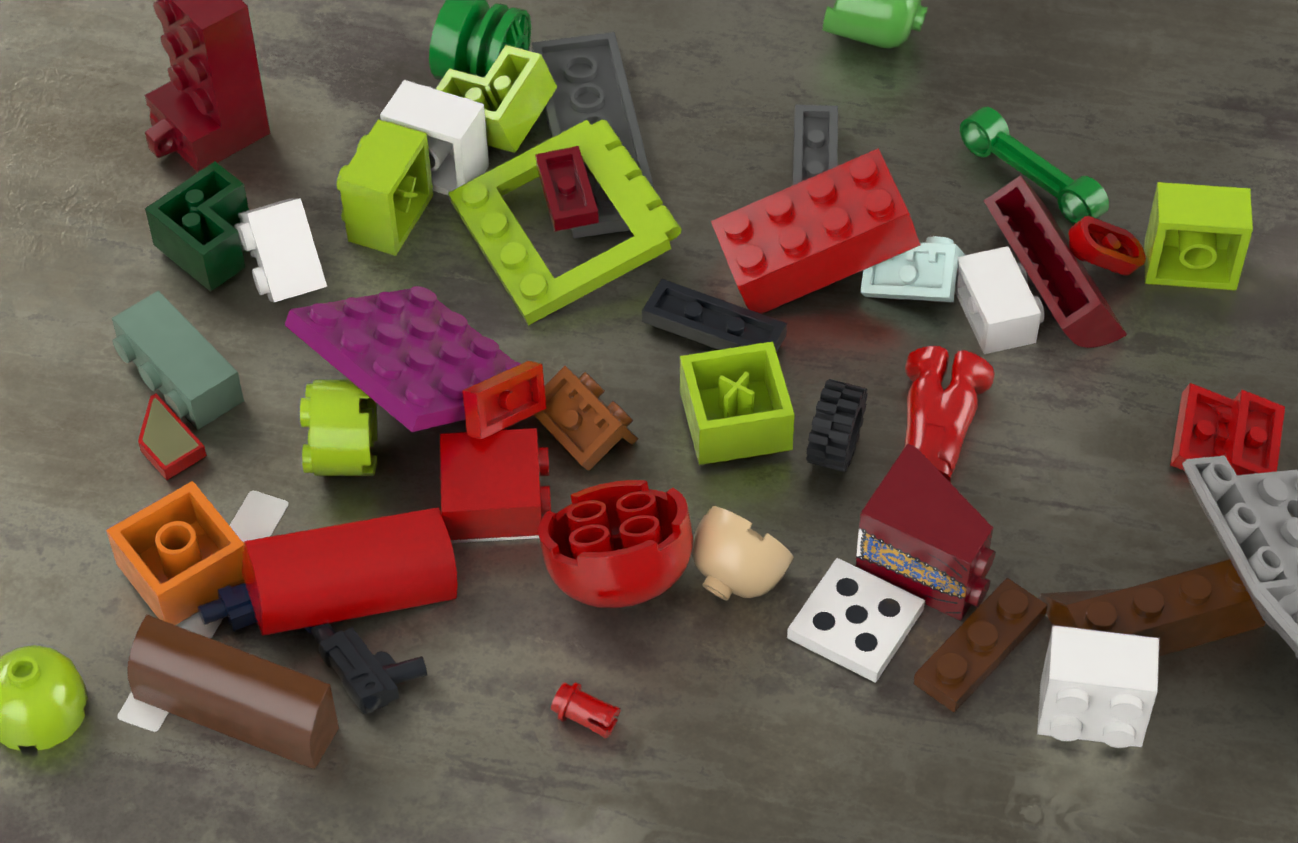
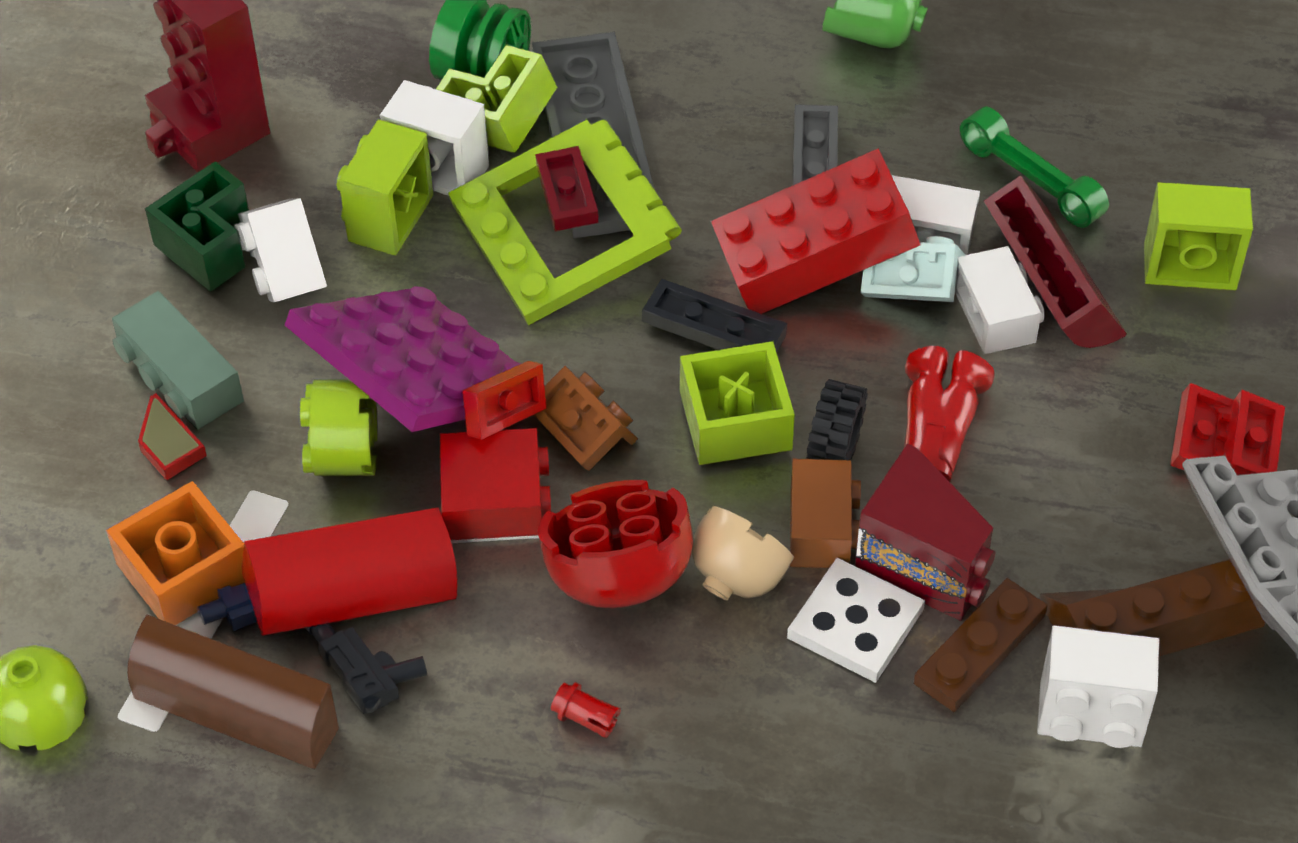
(823, 512): none -> dark orange brick
(940, 210): none -> white brick
(1106, 246): red plate -> none

